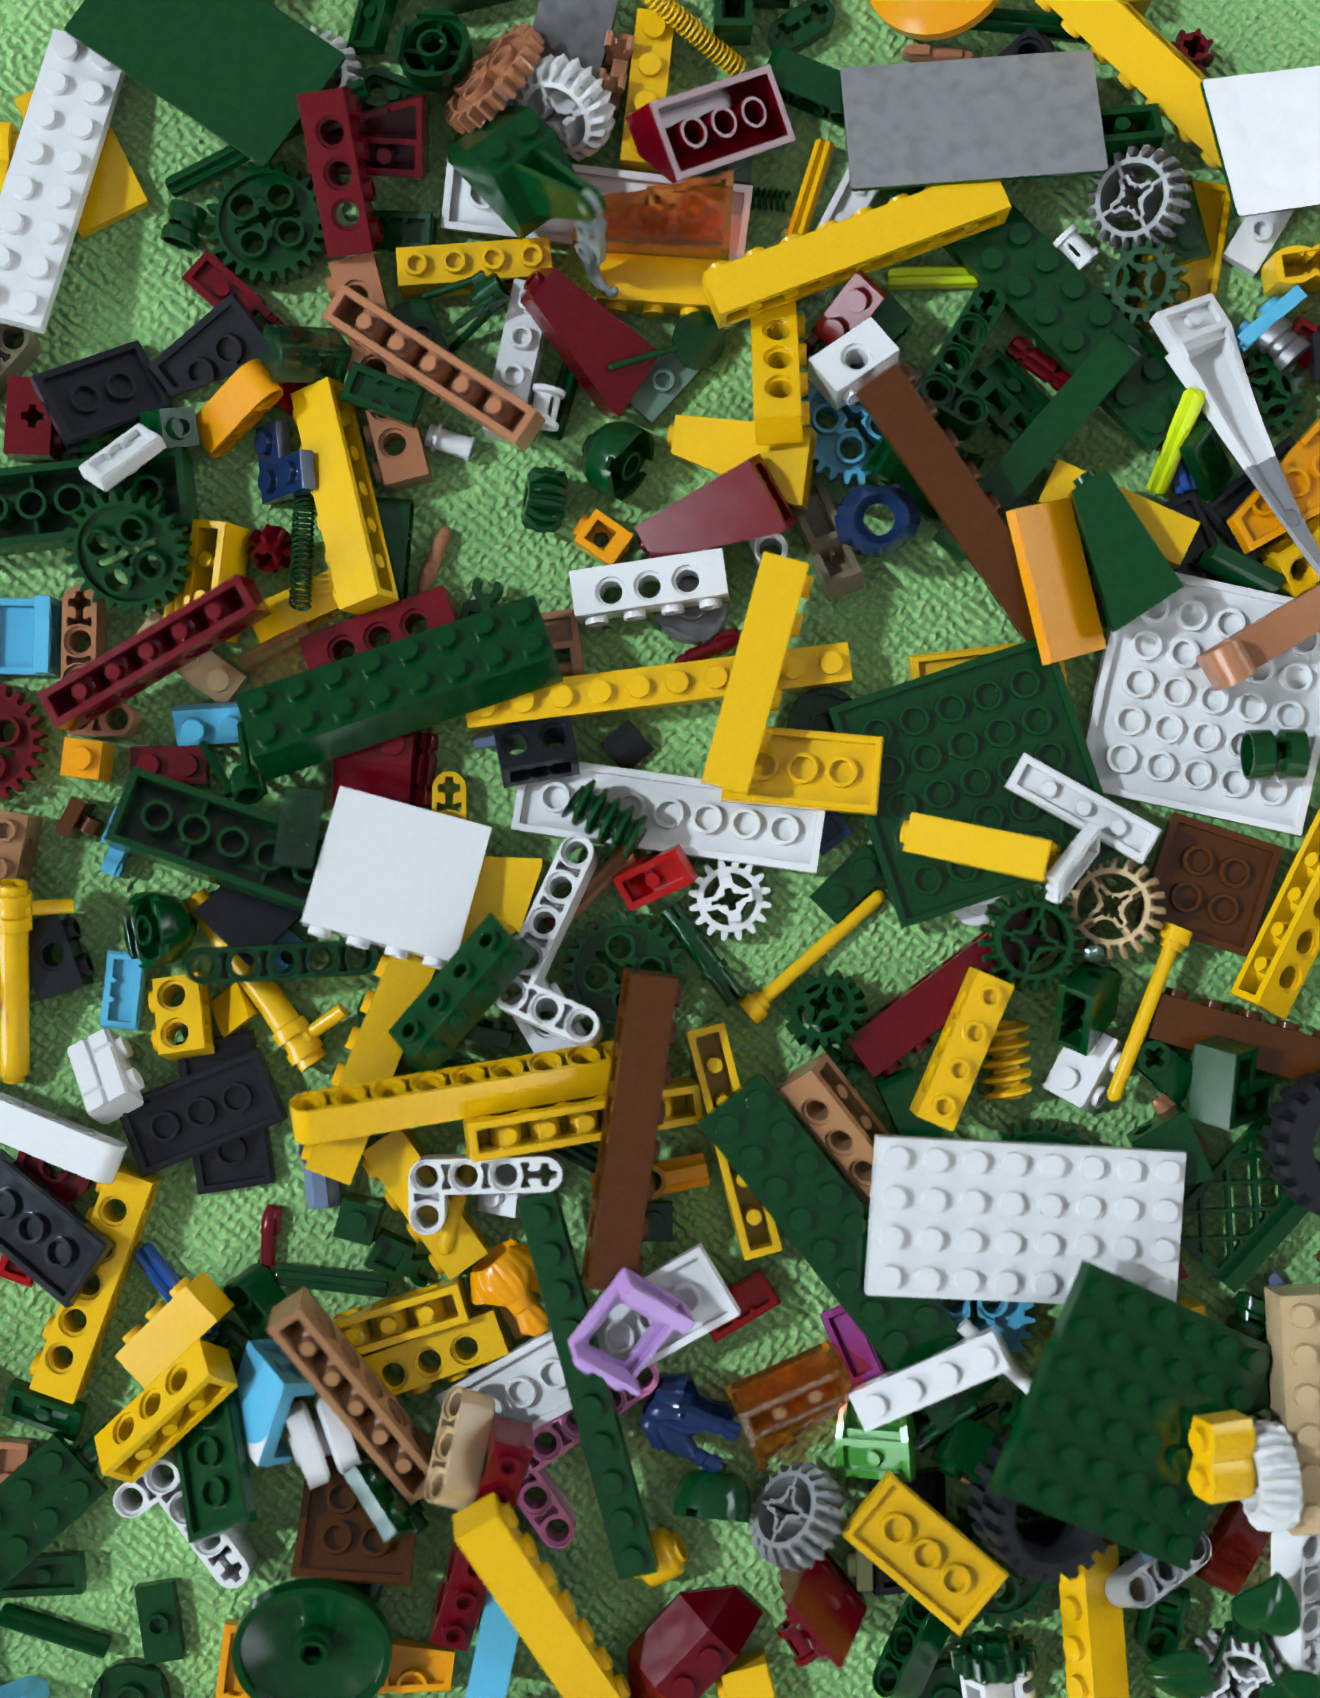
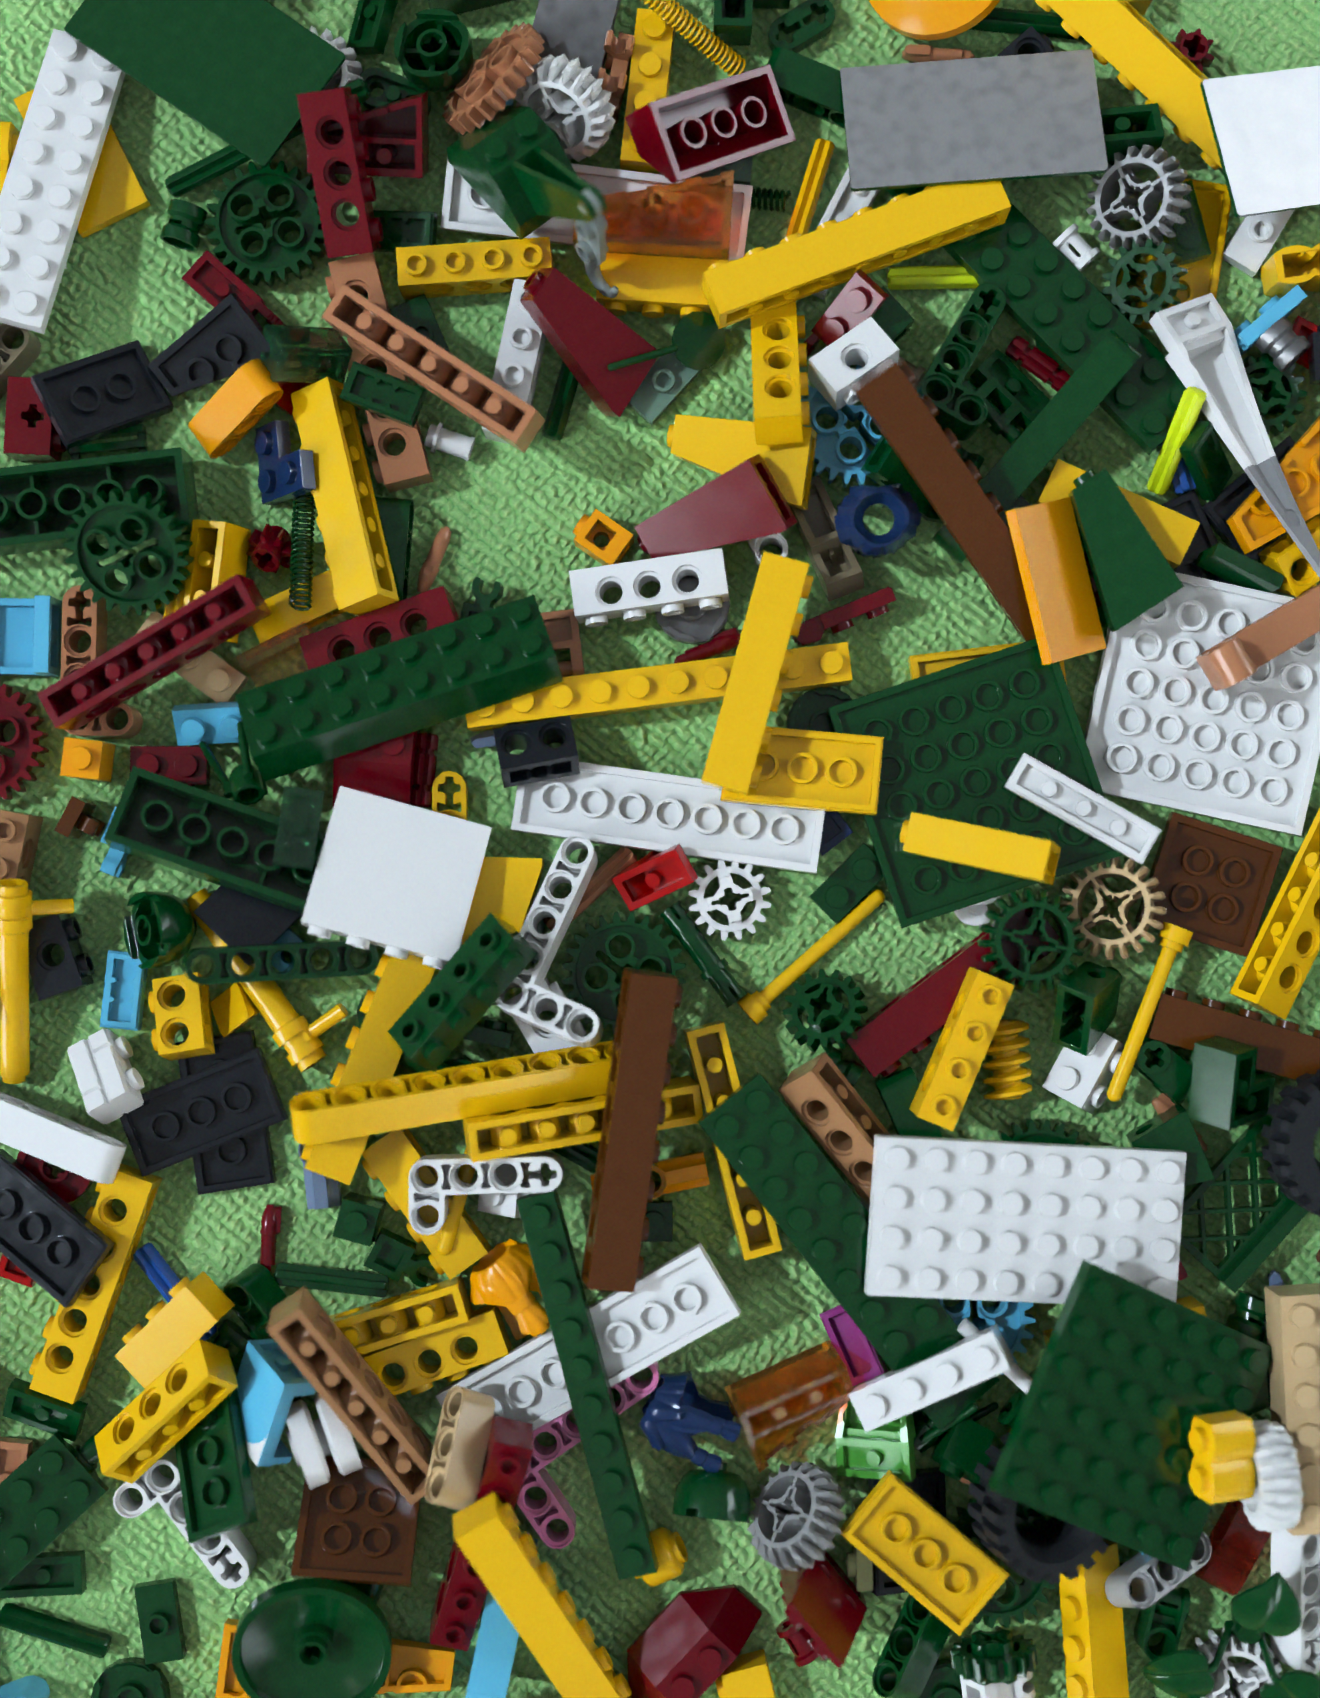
(122, 457): white plate -> none
(175, 426): dark green brick -> none
(385, 1504): dark green plate -> none
(488, 296): dark green plant -> none
(544, 499): dark green gear -> none
(547, 402): white bush -> none
(607, 818): dark green piece -> none
(615, 458): dark green cylinder -> none
(626, 745): black slope -> none
(649, 1300): lavender window -> none
(754, 1298): red plate -> none
(841, 617): none -> dark red hinge
(1073, 863): white tile -> none
(1095, 954): sand green piece -> none
(1279, 754): dark green wheel -> none

